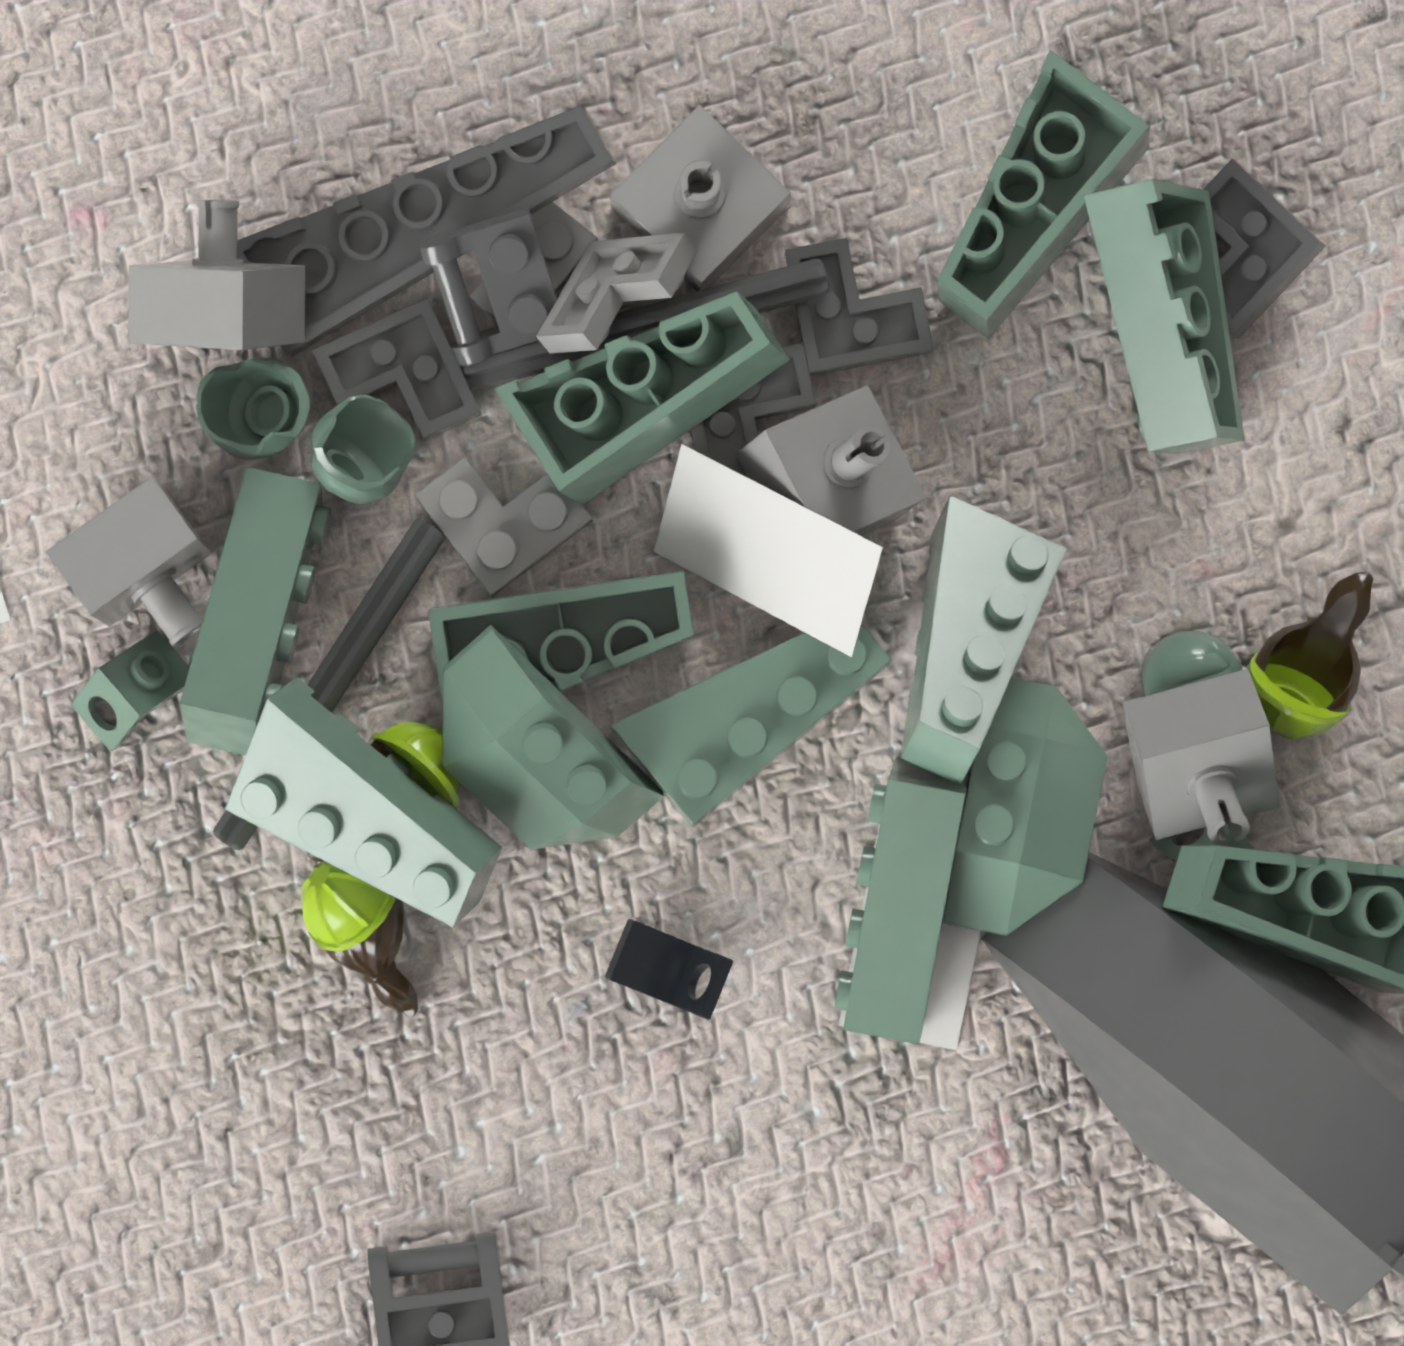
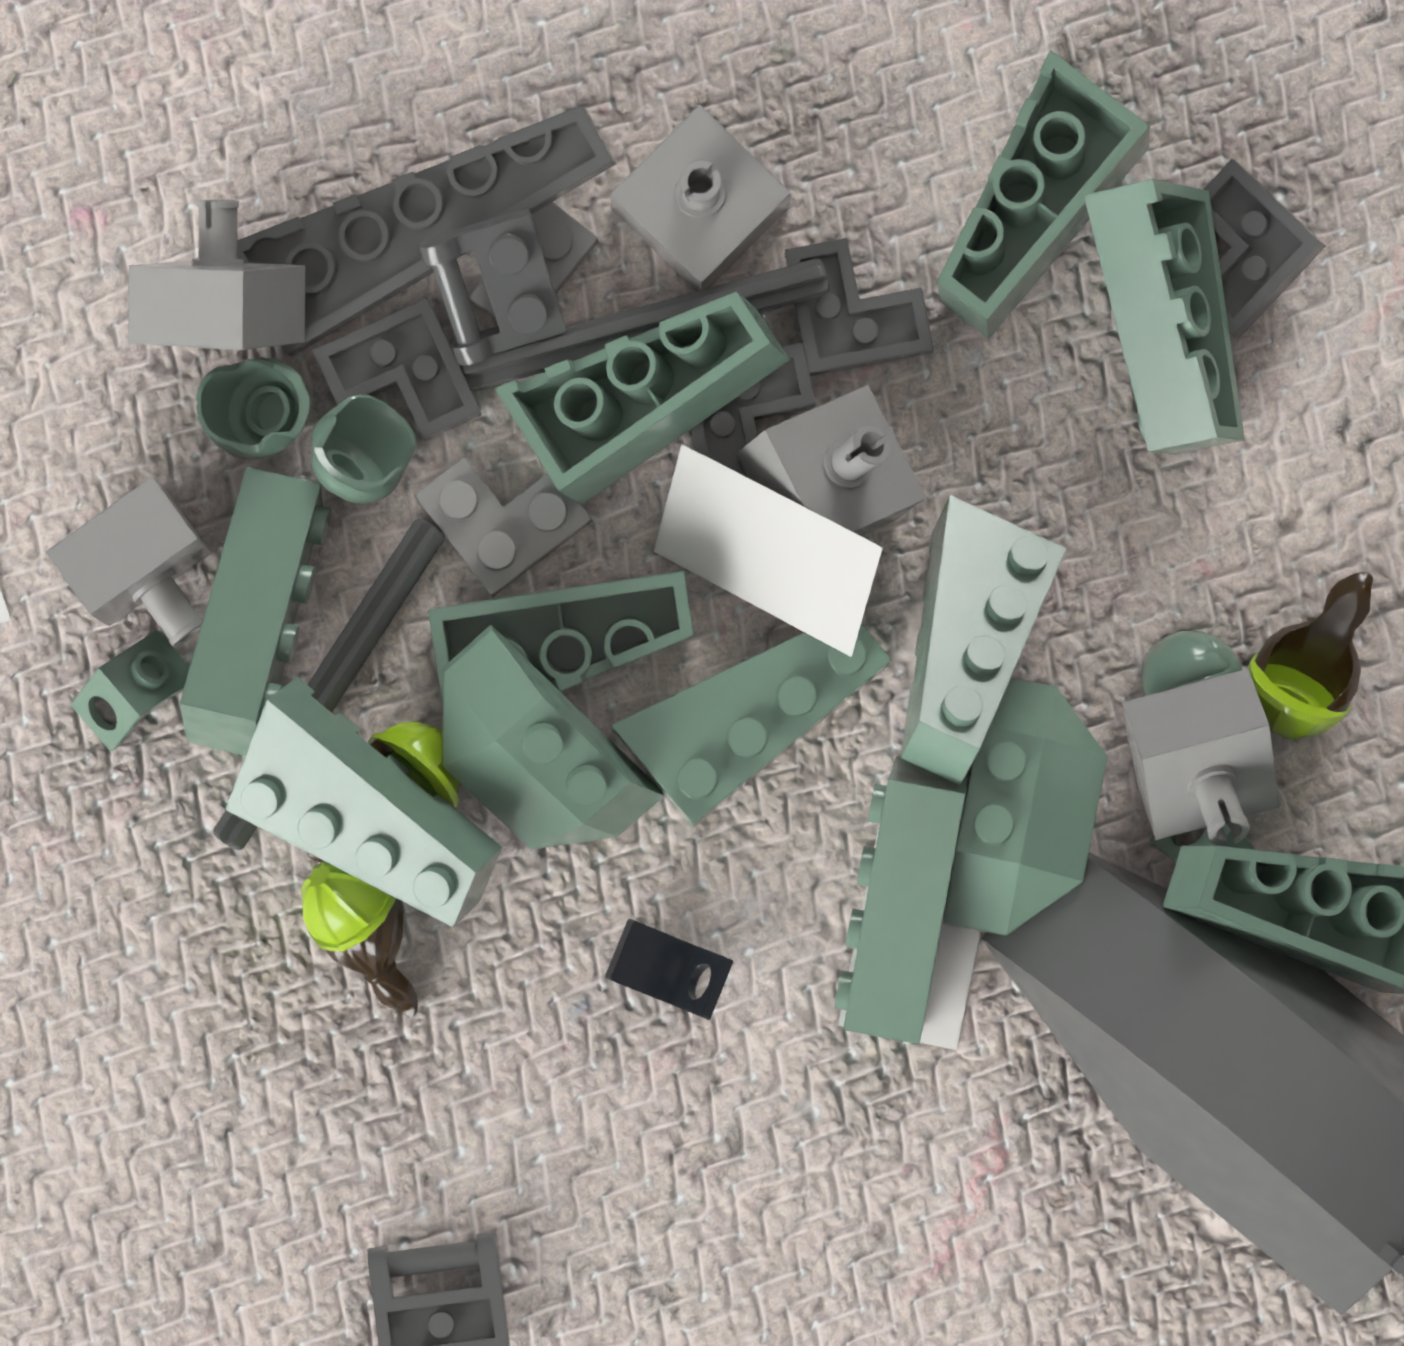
(606, 278): light grey plate -> none

